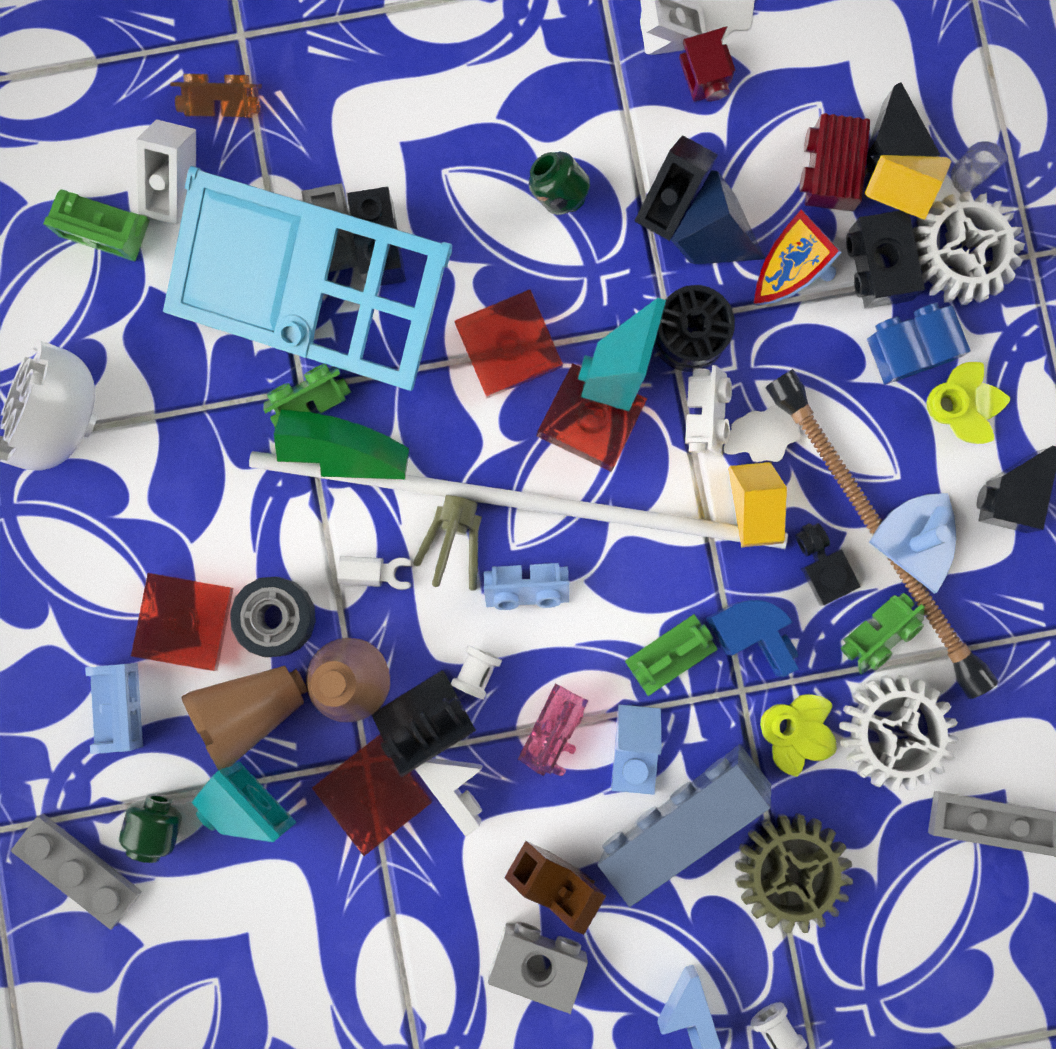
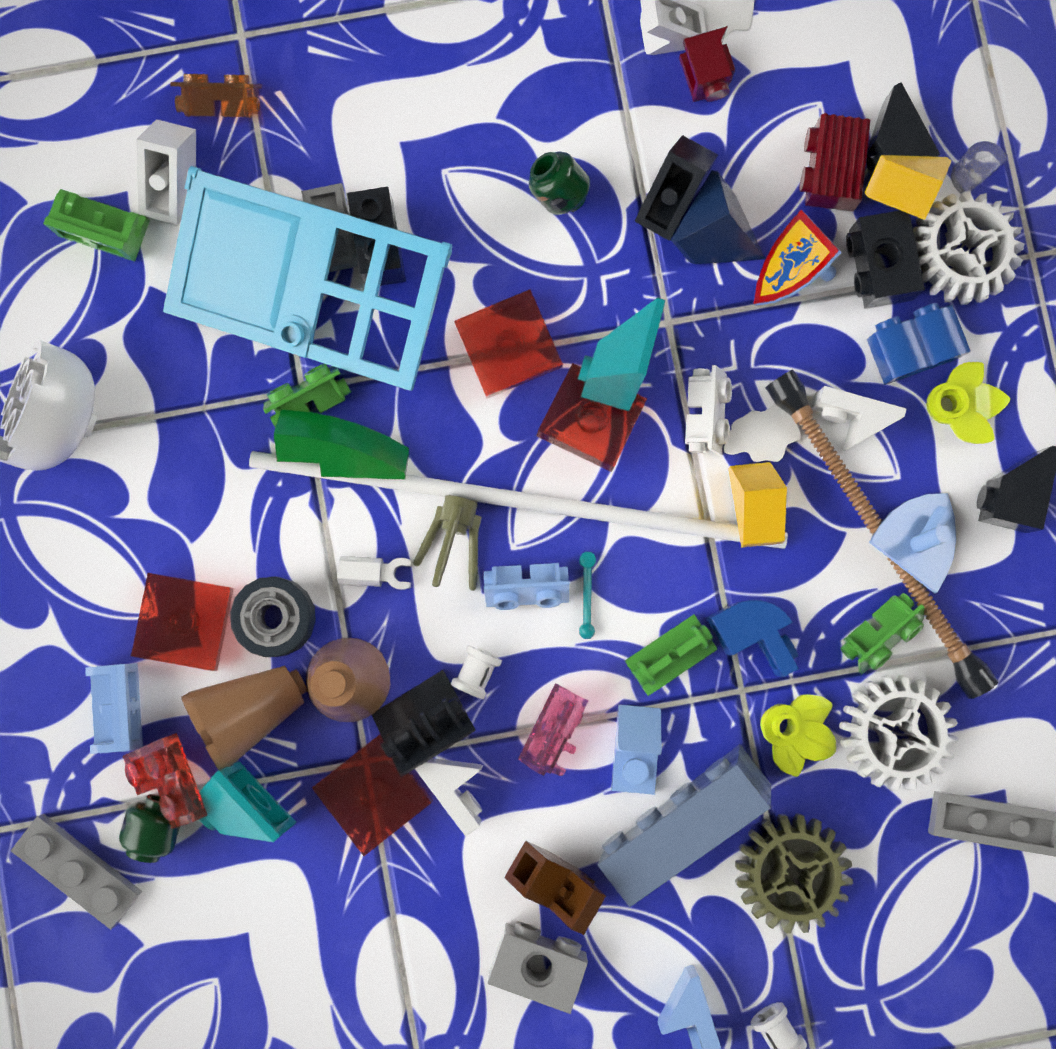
(167, 769): none -> clear red plate
(587, 561): none -> teal hinge
(700, 308): black wheel -> none
(830, 574): black plate -> none
(866, 414): none -> white slope

